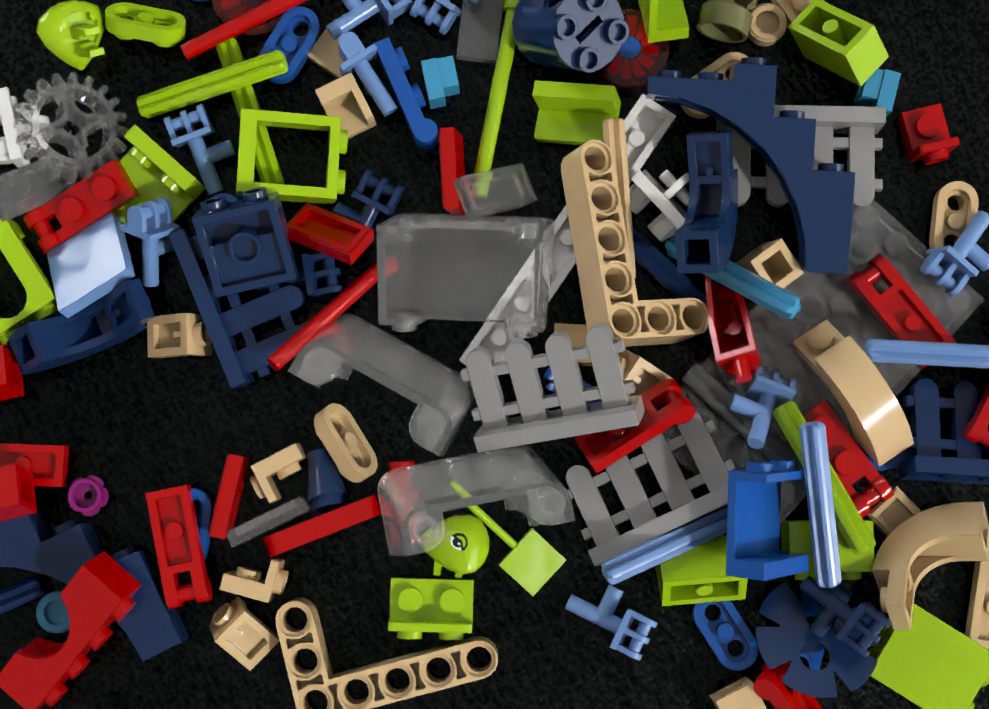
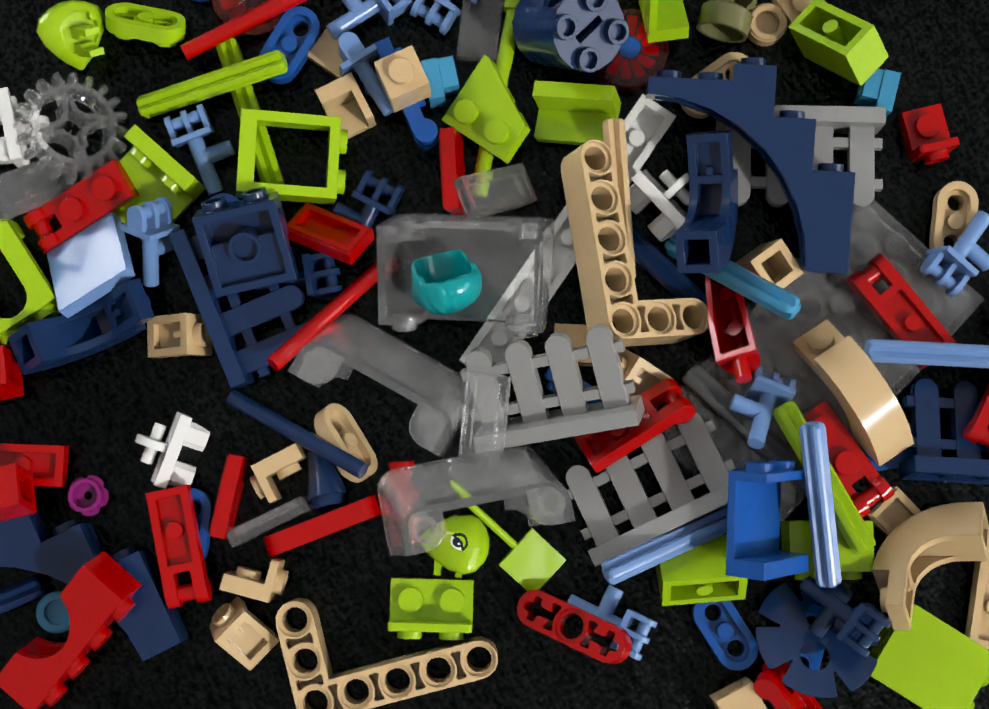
(168, 468): none -> white hips
(297, 434): none -> dark blue bar
(403, 78): none -> tan brick
(445, 282): none -> teal hair
(485, 416): none -> clear tile
(488, 112): none -> lime wing
(605, 628): none -> red beam

